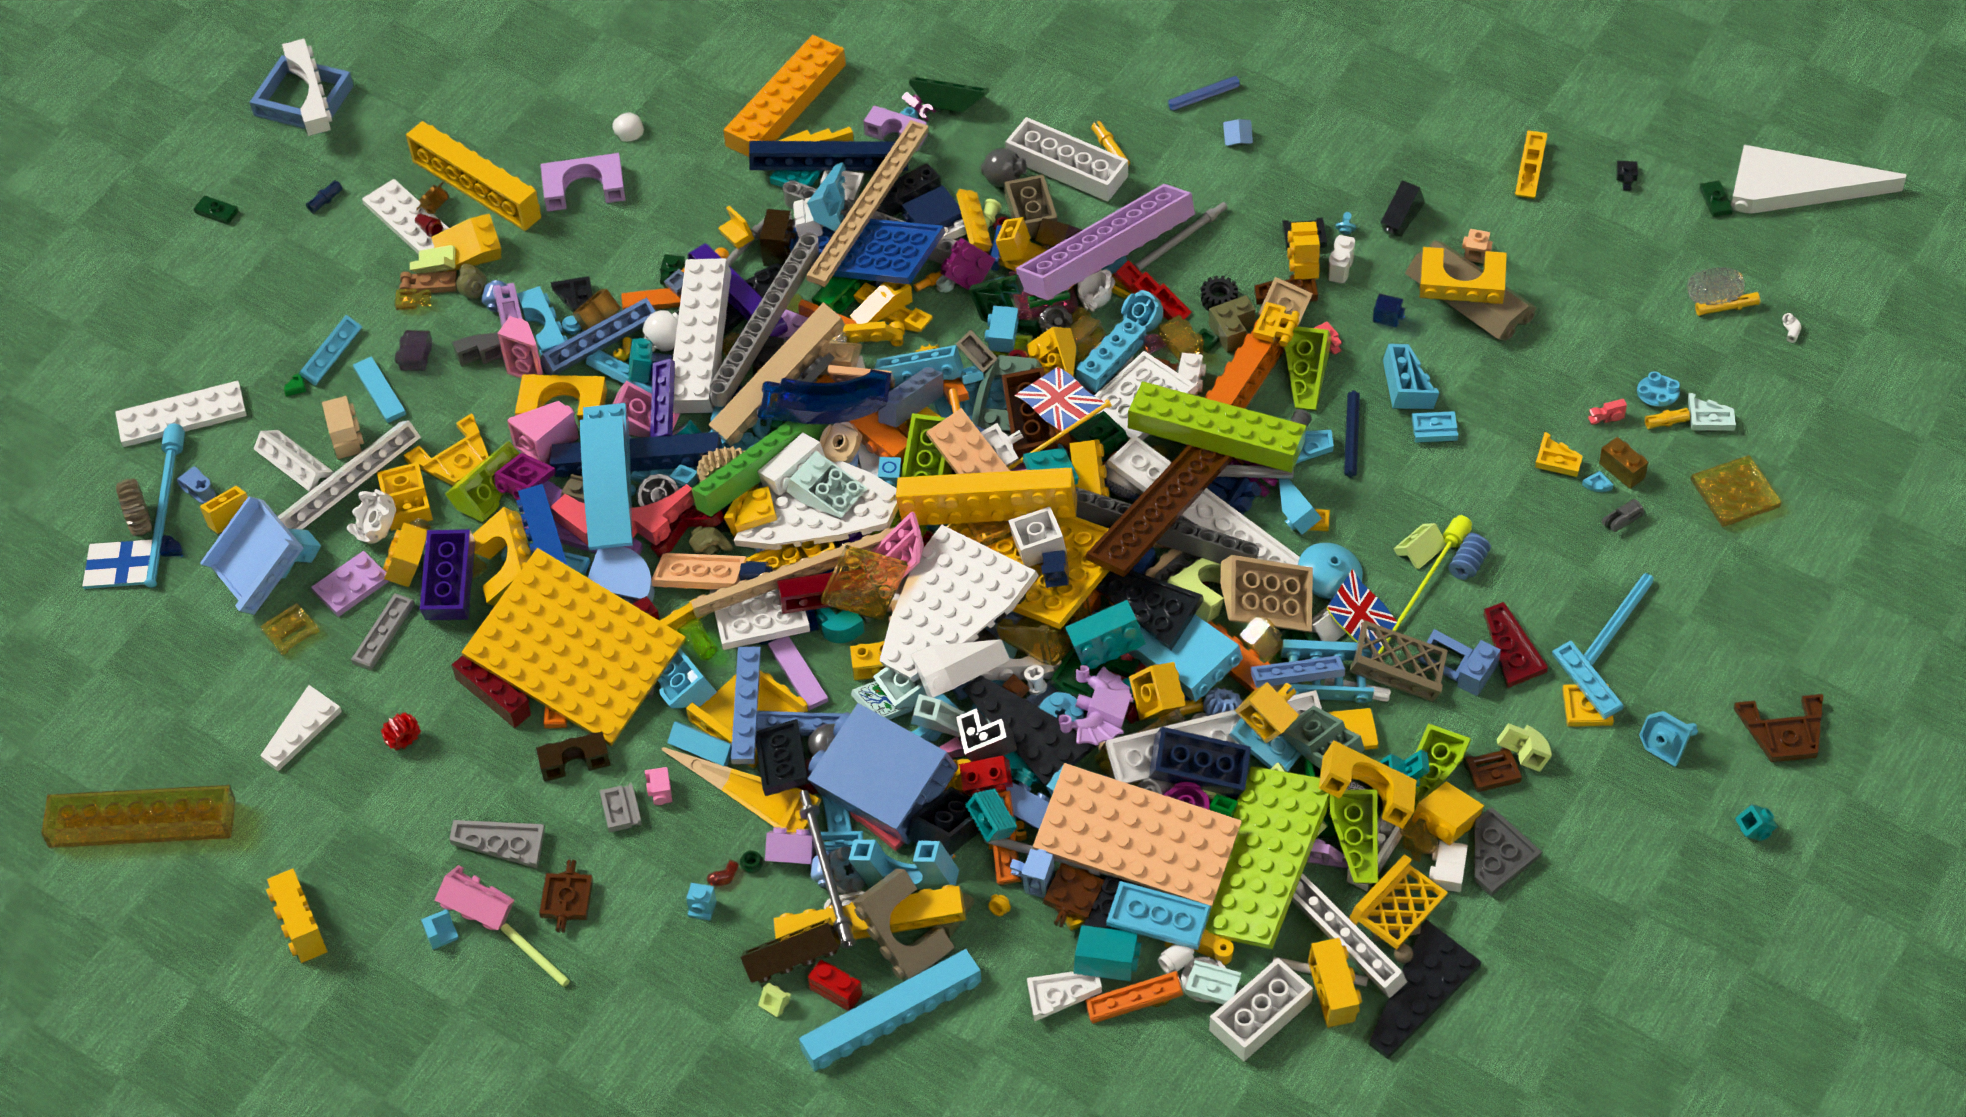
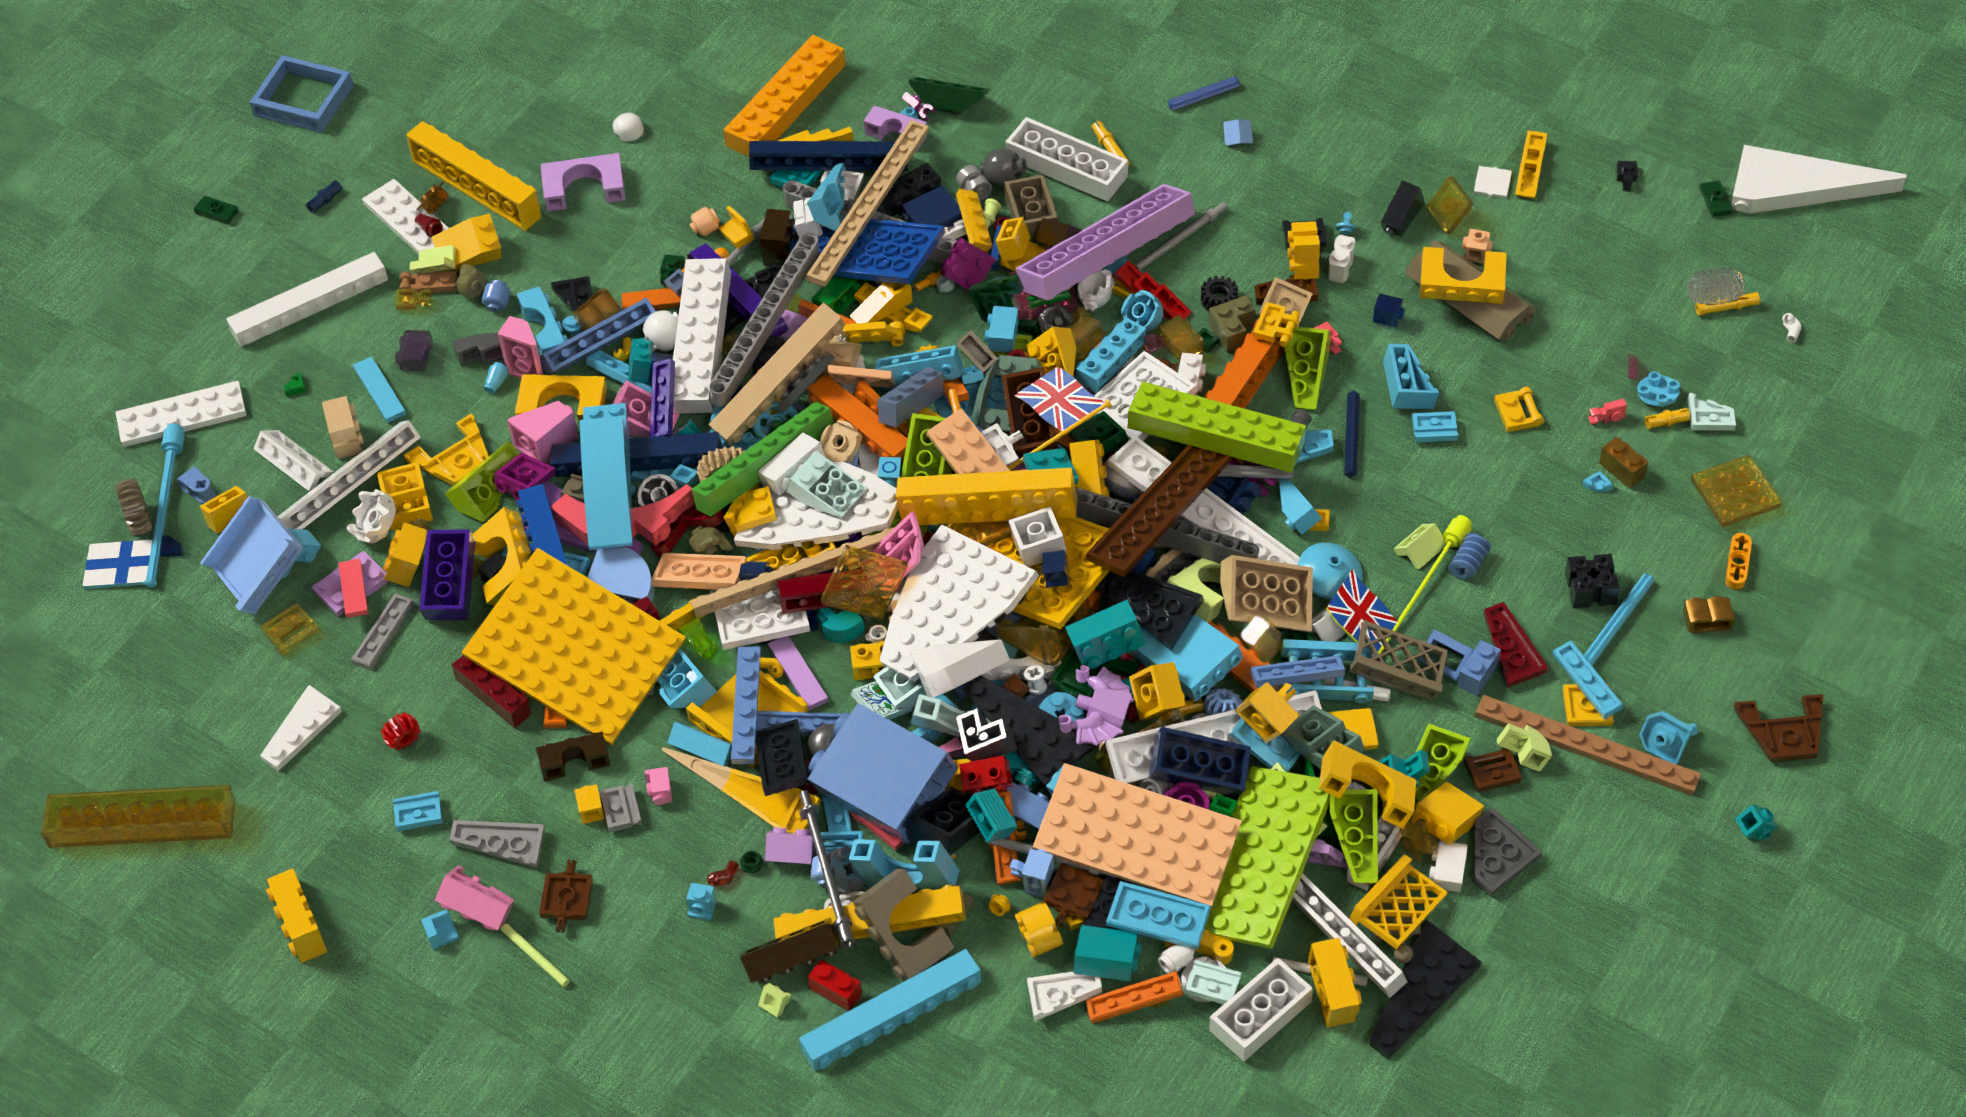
(307, 299): none -> white brick
(313, 110): white arch -> none
(330, 350): medium azure tile -> none
(353, 588): none -> coral tile
(417, 811): none -> medium azure plate
(491, 567): none -> black brick
(496, 376): none -> medium azure cone
(507, 306): lavender plate -> none
(589, 804): none -> yellow brick
(704, 221): none -> light nougat head
(772, 666): none -> yellow arm
(826, 401): clear blue windscreen -> none
(877, 630): none -> white plate
(972, 179): none -> light grey wheel
(1038, 929): none -> yellow brick
(1450, 205): none -> clear yellow tile
(1492, 182): none -> white piece
(1512, 412): none -> yellow plate
(1558, 457): yellow wing -> none
(1591, 746): none -> medium nougat plate
(1592, 580): none -> black brick
(1624, 515): dark grey hinge -> none
(1632, 366): none -> clear pink tile
(1708, 615): none -> pearl gold brick
(1732, 567): none -> light orange beam

